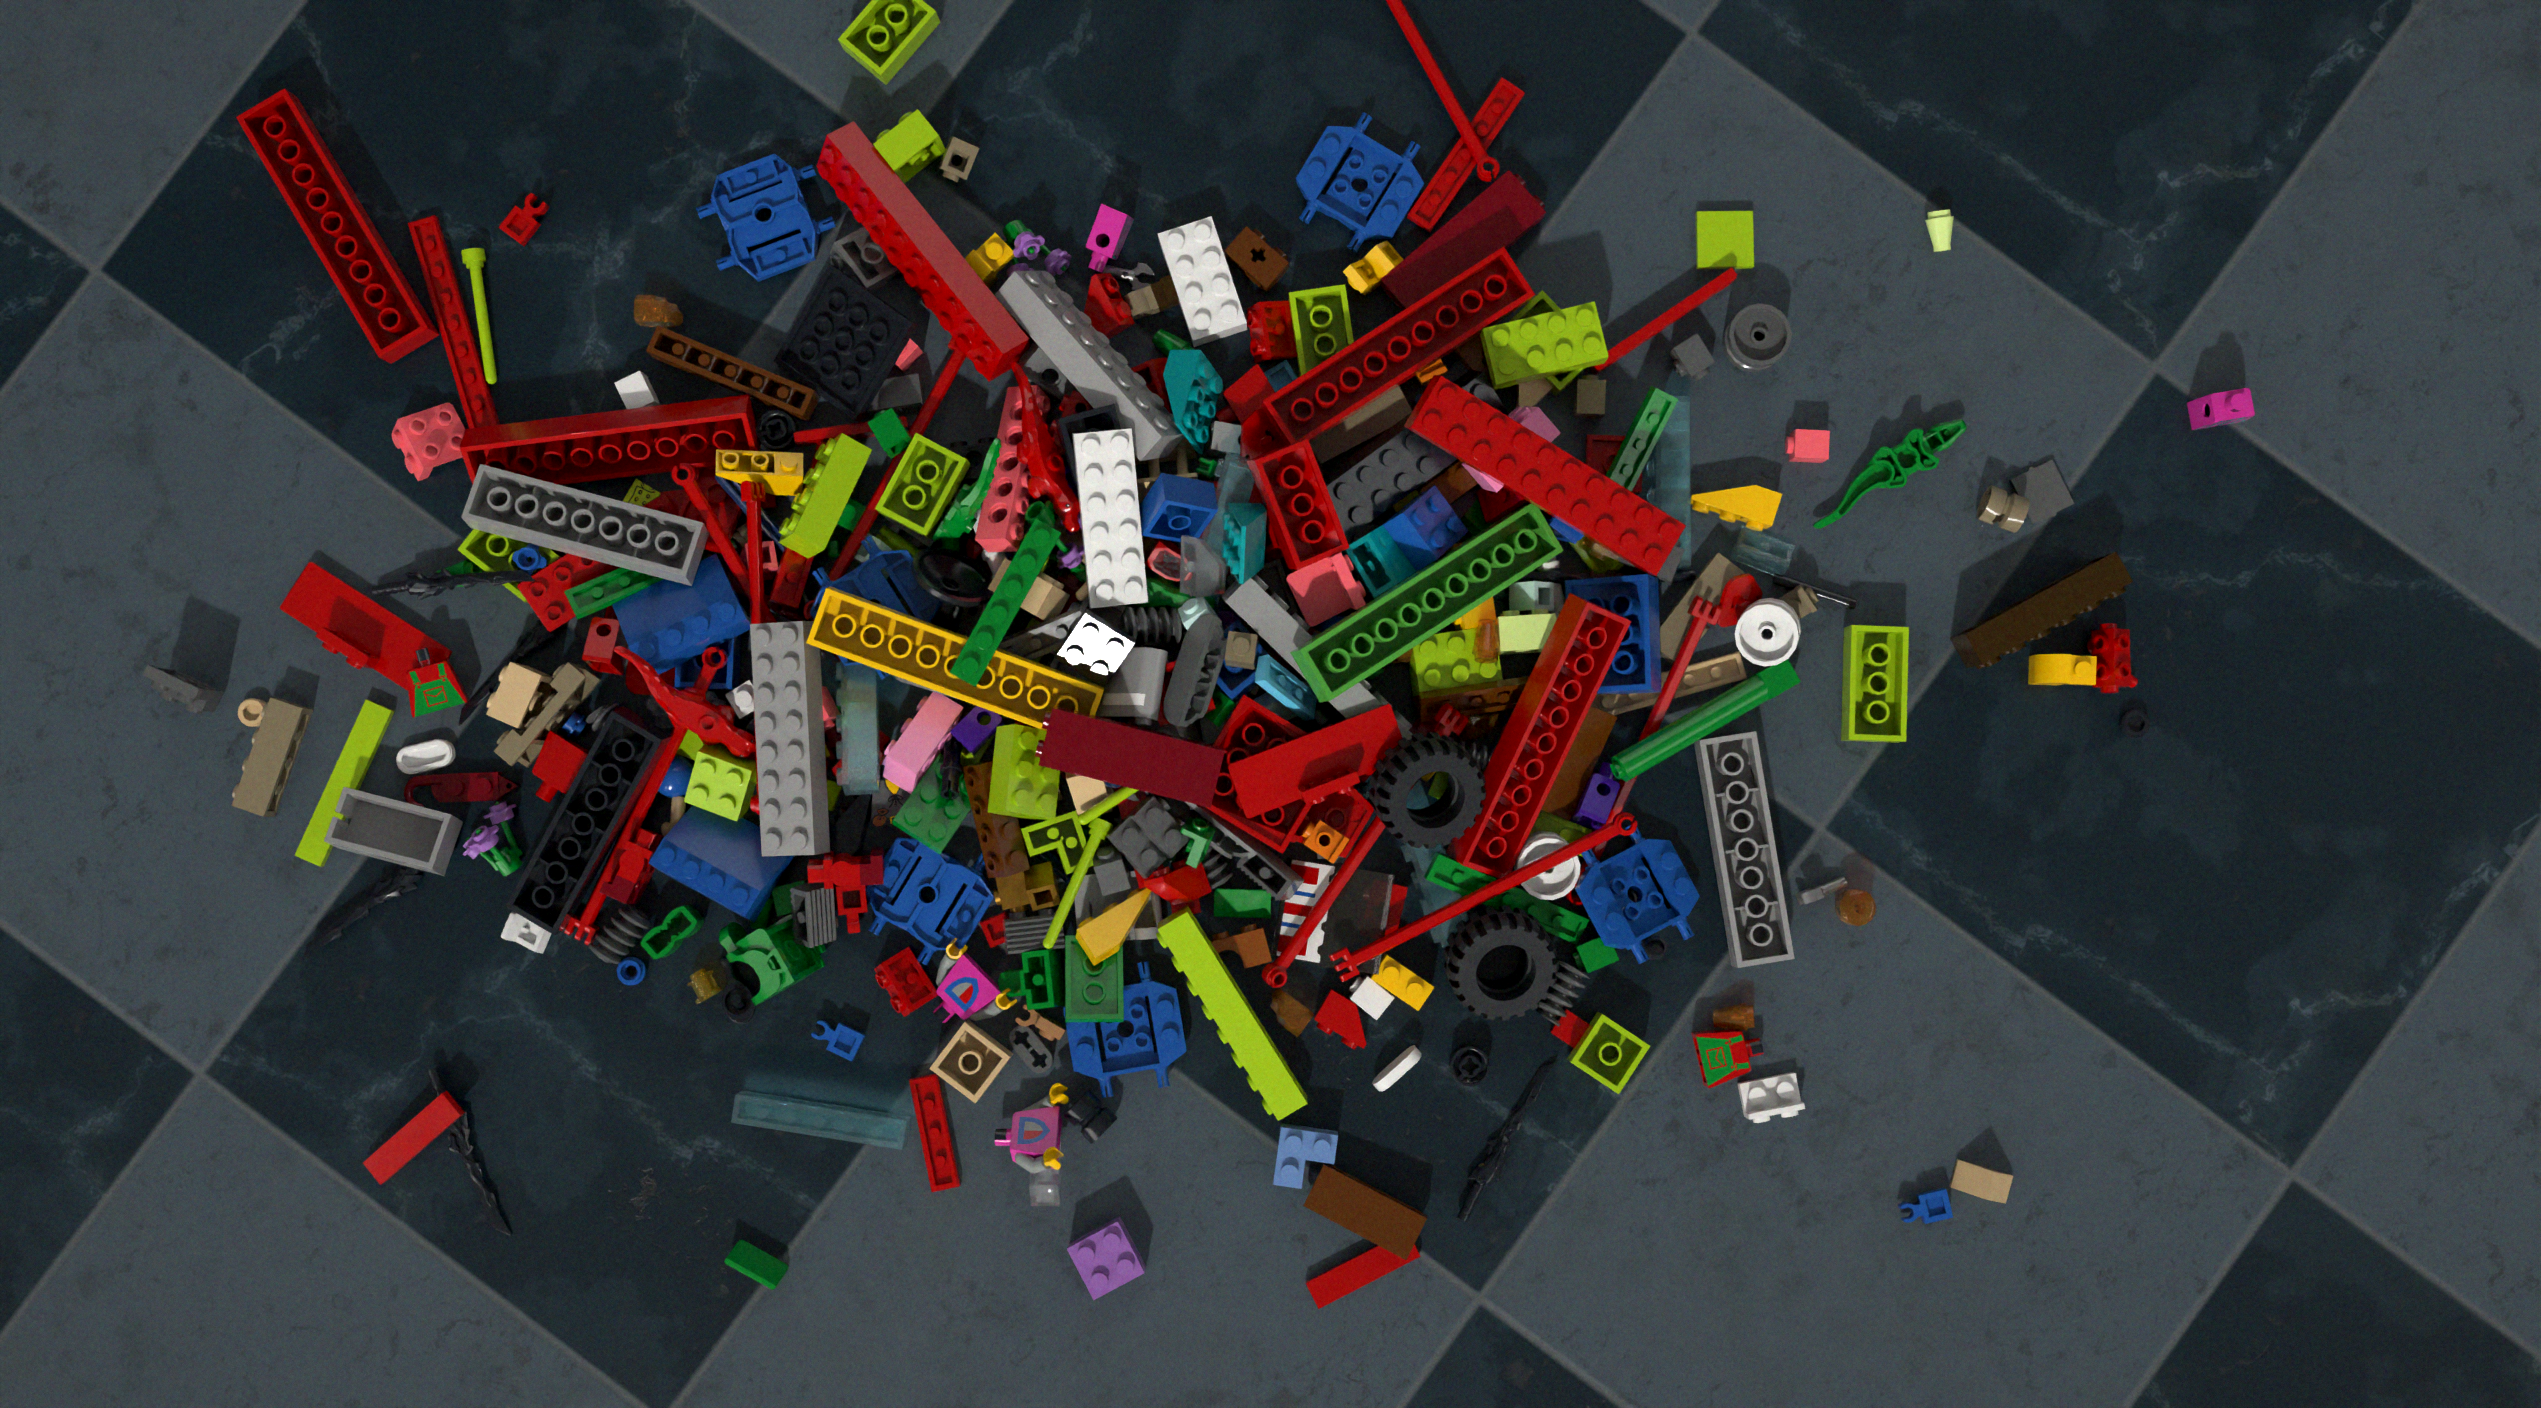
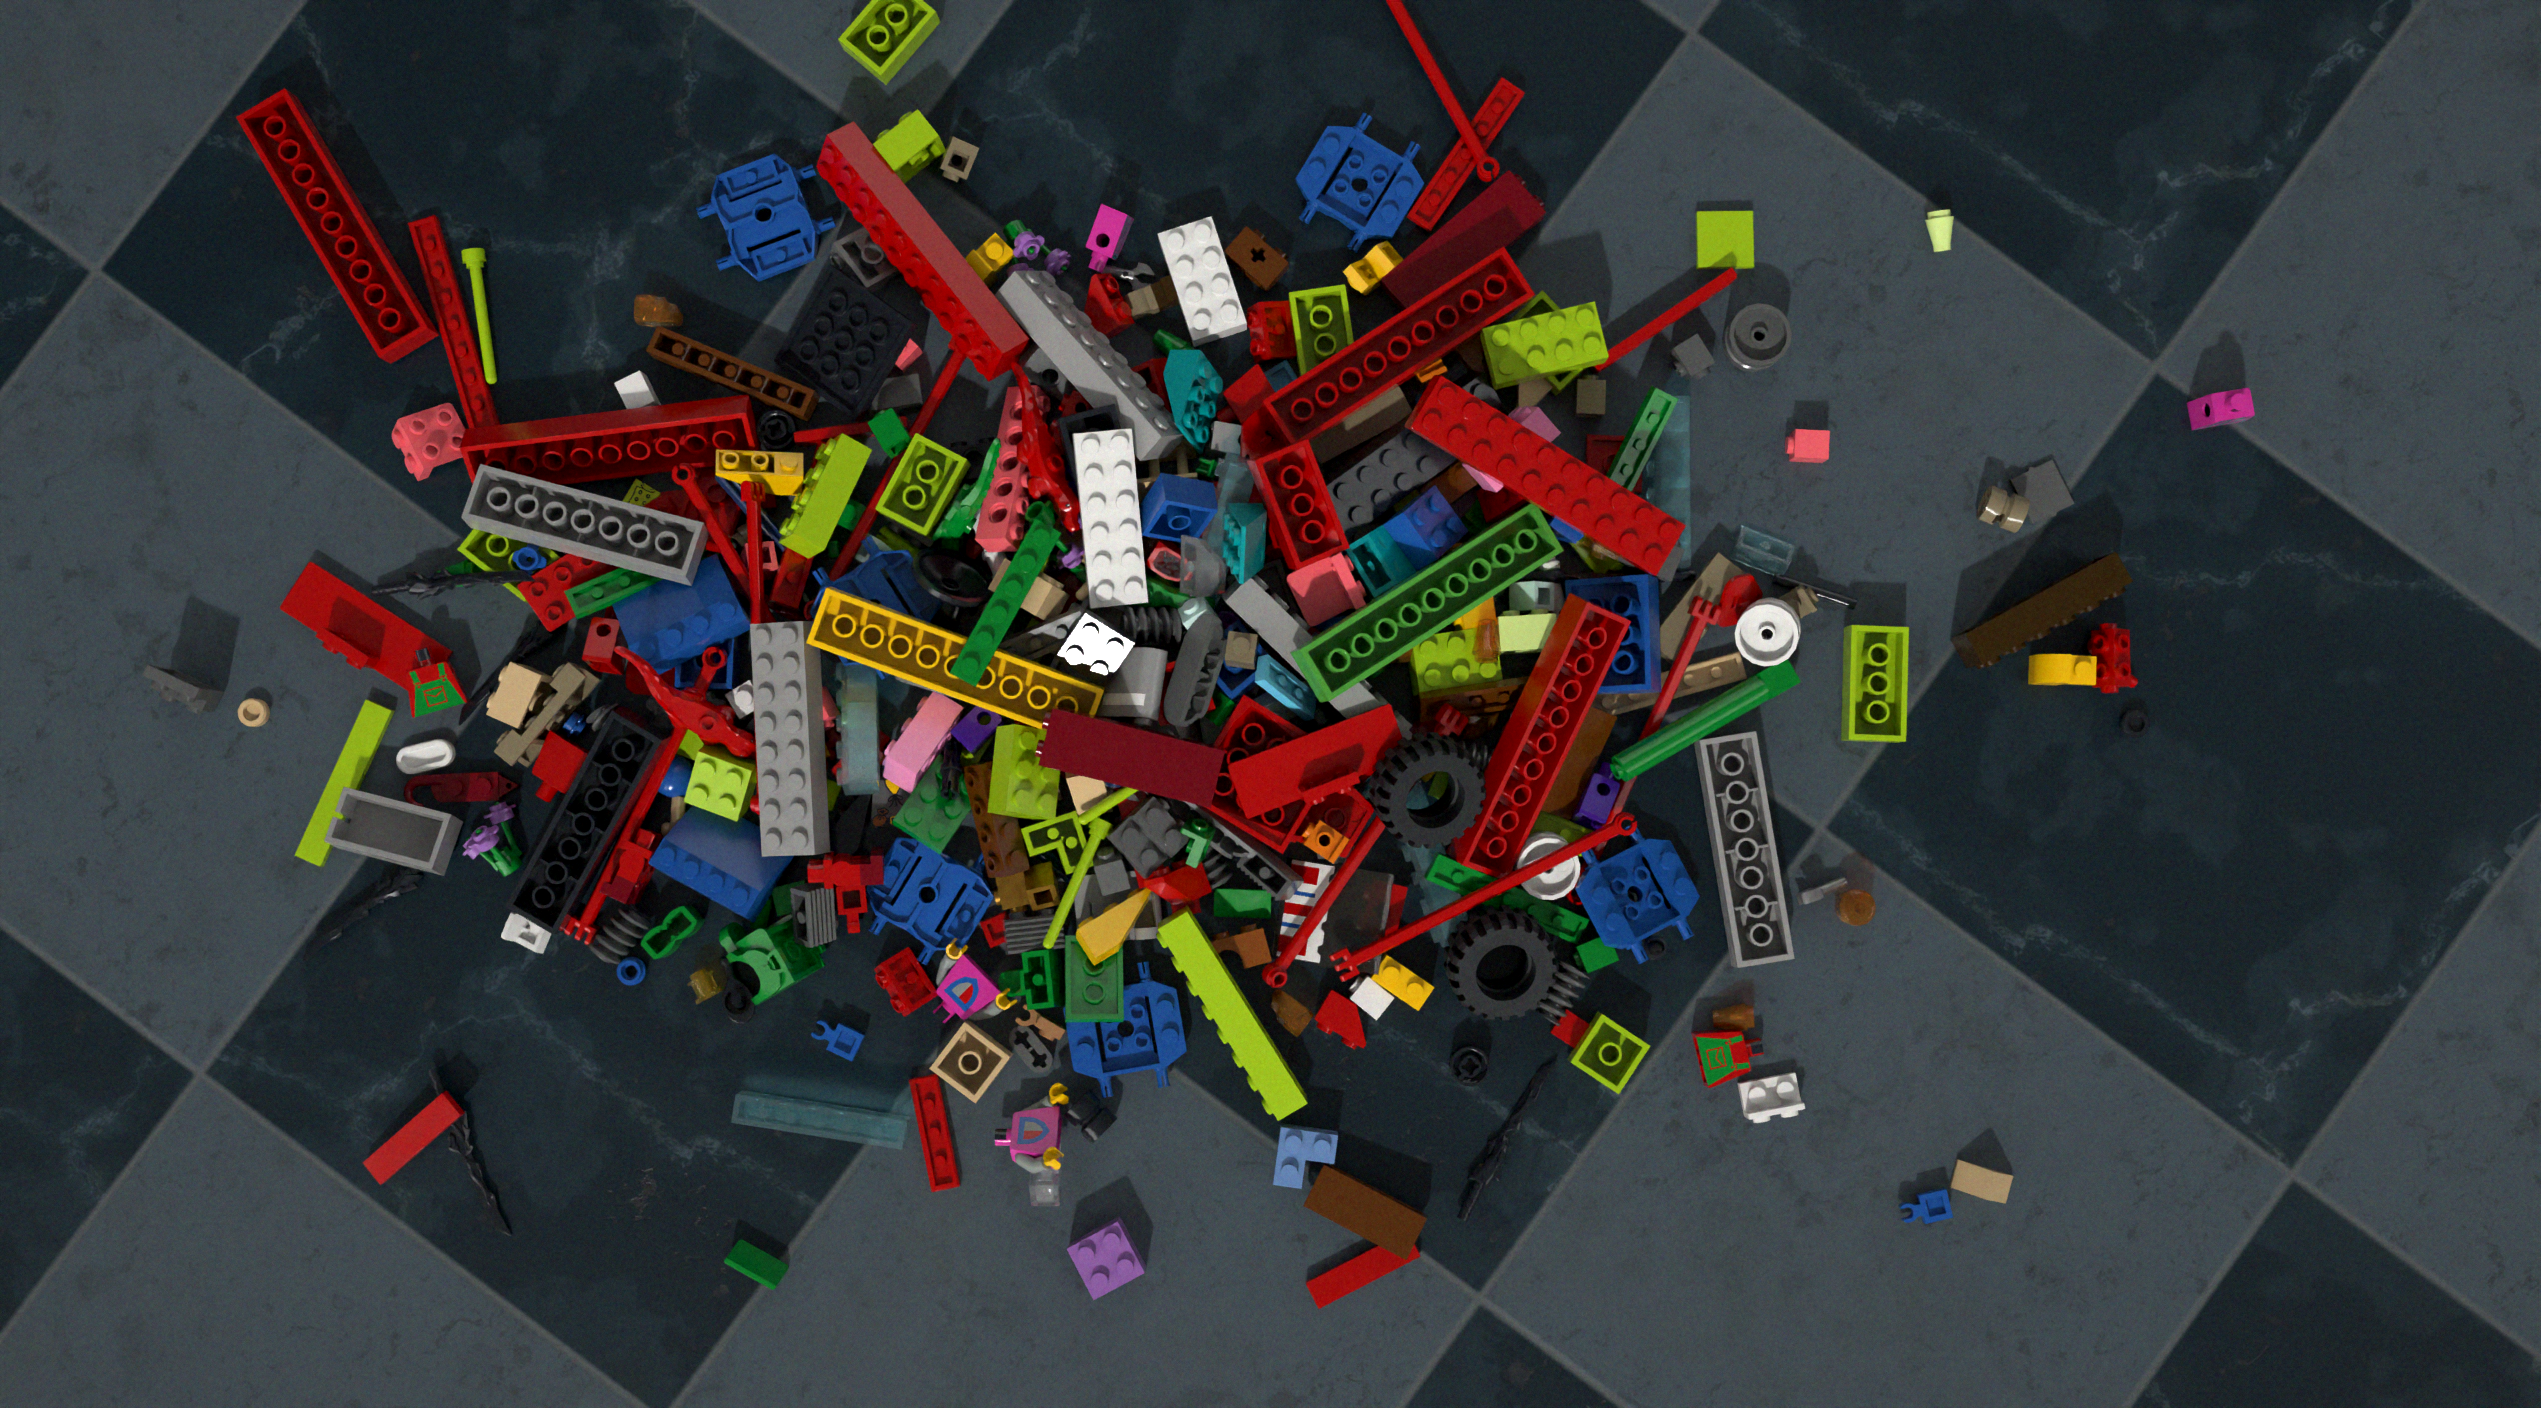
(271, 757): dark tan brick -> none
(522, 223): red plate -> none
(1397, 1068): white tile -> none
(1747, 504): yellow slope -> none
(1892, 465): green animal -> none

